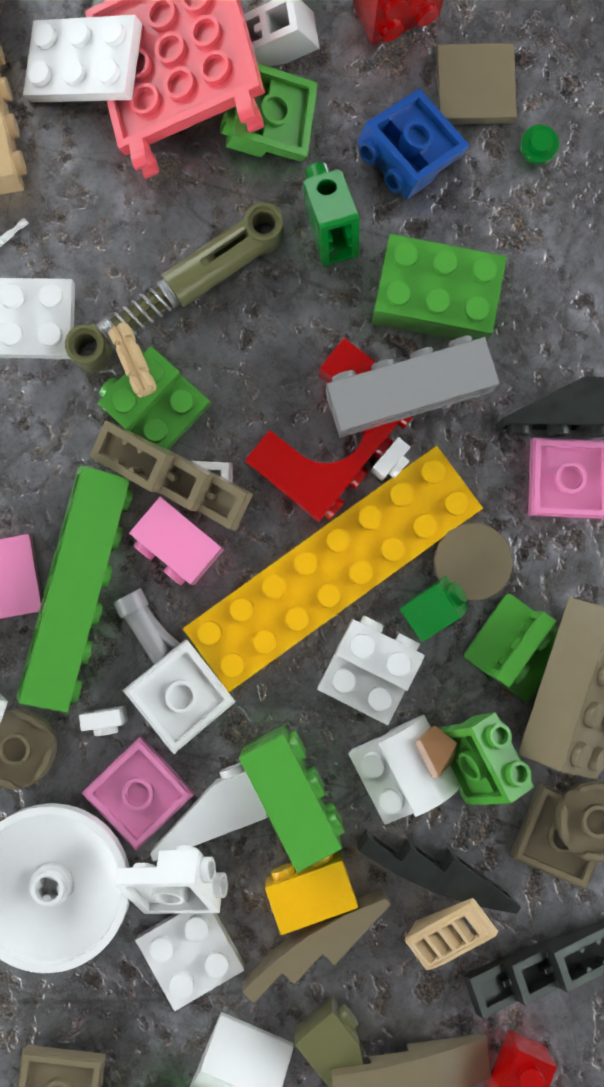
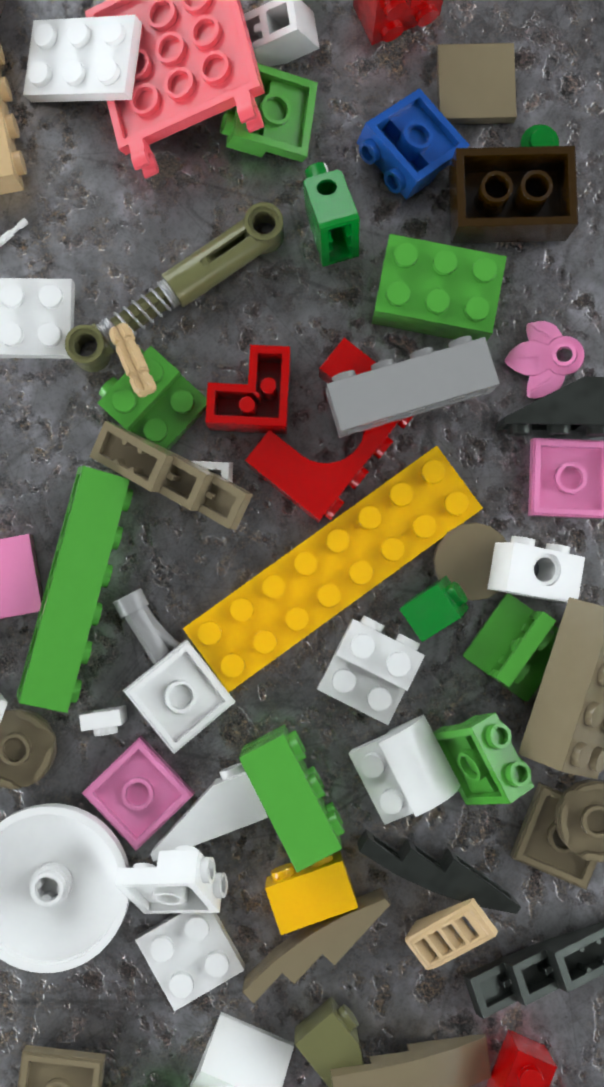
(175, 542): bright pink brick -> none
(255, 405): none -> red brick
(392, 460): white plate -> none
(436, 750): medium nougat slope -> none
(513, 194): none -> dark brown brick
(514, 570): none -> white brick
(539, 358): none -> bright pink plate

